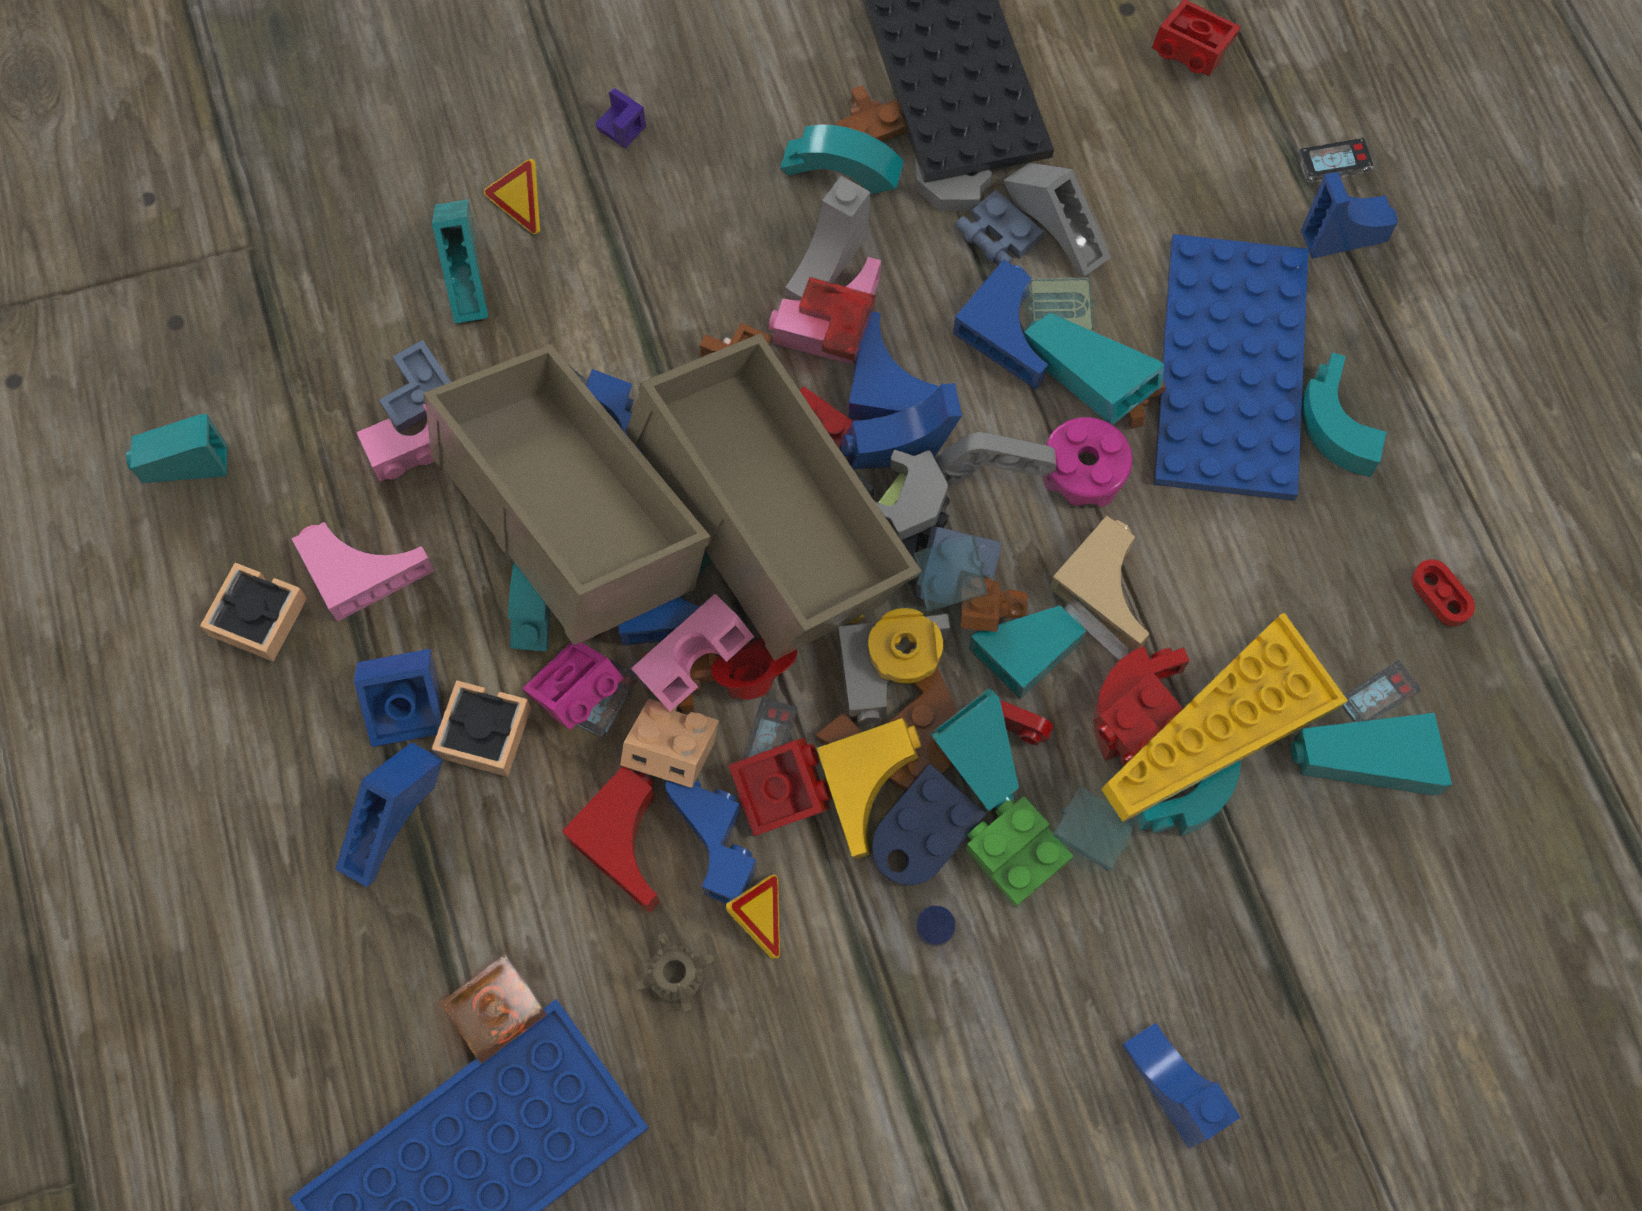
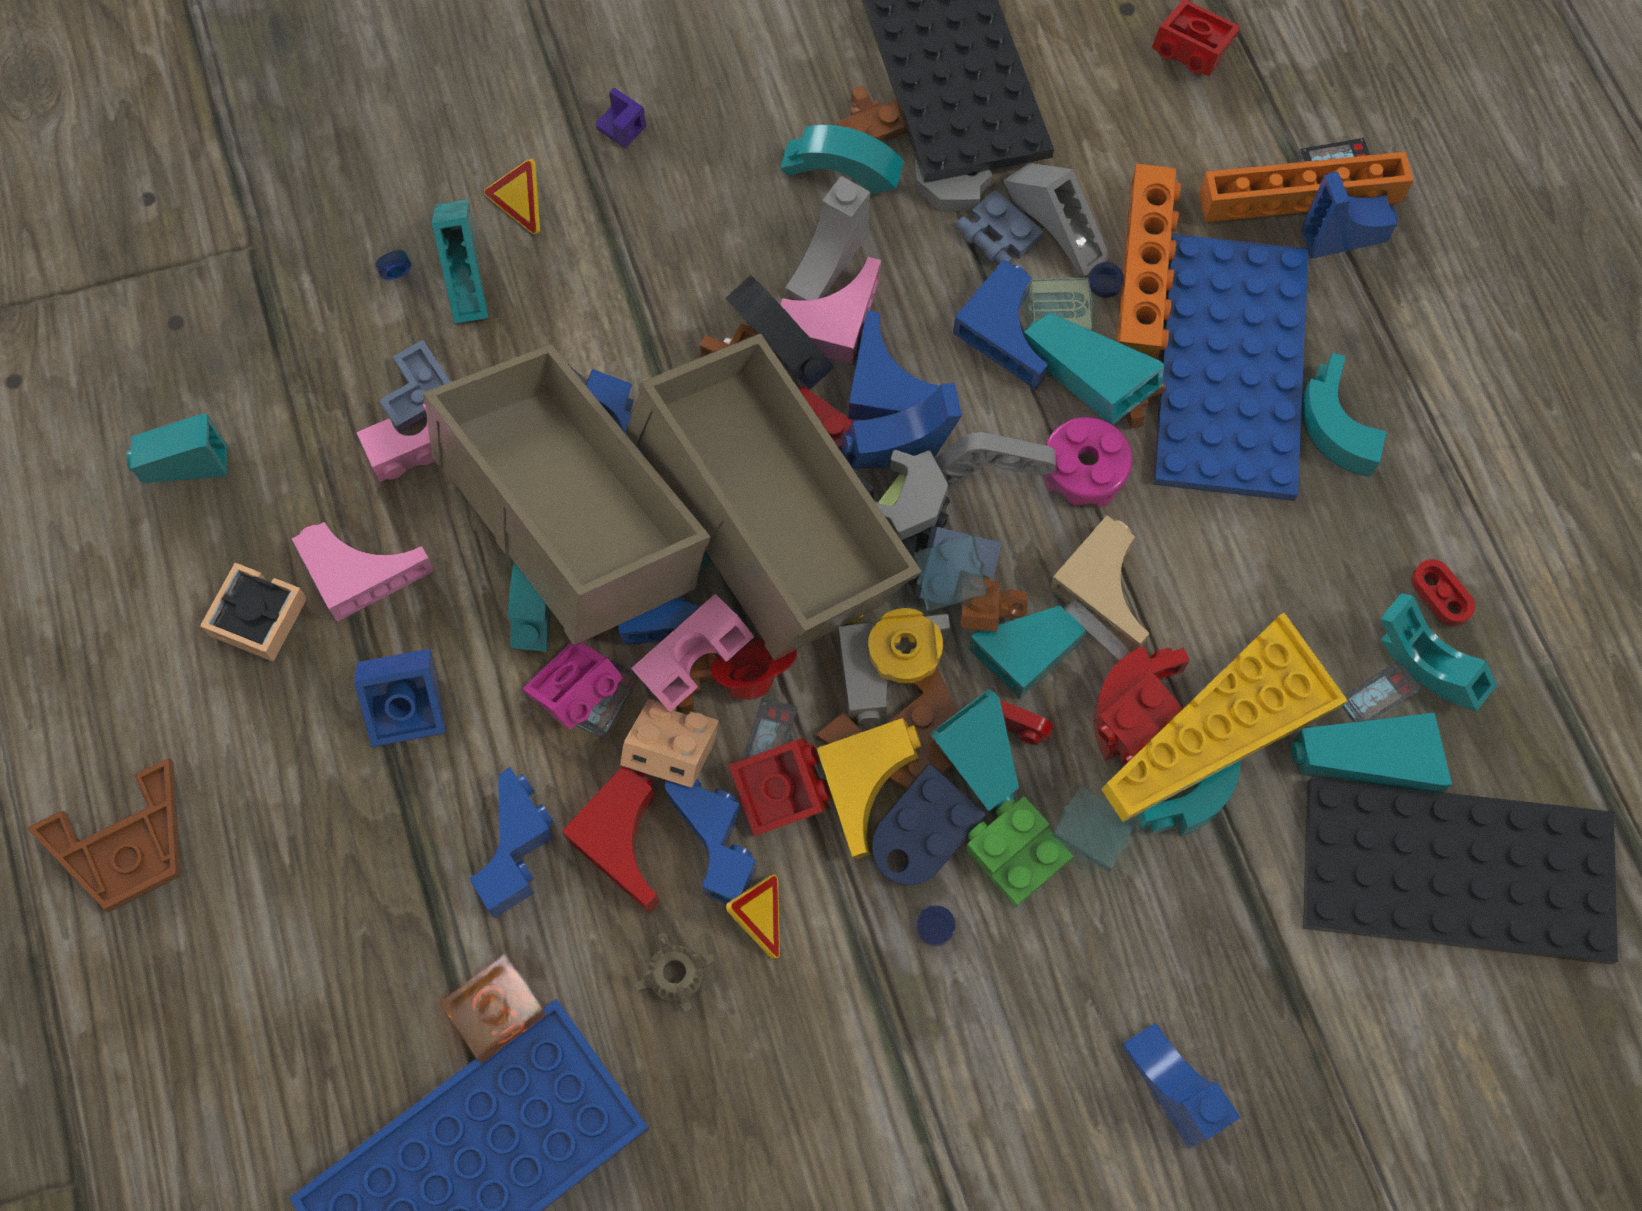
(128, 855): none -> dark orange wing
(382, 807): blue arch -> none
(393, 265): none -> clear blue tile
(481, 728): piece -> none
(520, 832): none -> blue arch
(780, 332): none -> black arch
(846, 311): clear red plate -> none
(1106, 279): none -> clear blue tile
(1148, 186): none -> orange brick
(1293, 186): none -> orange brick
(1432, 662): none -> teal arch
(1460, 870): none -> black plate

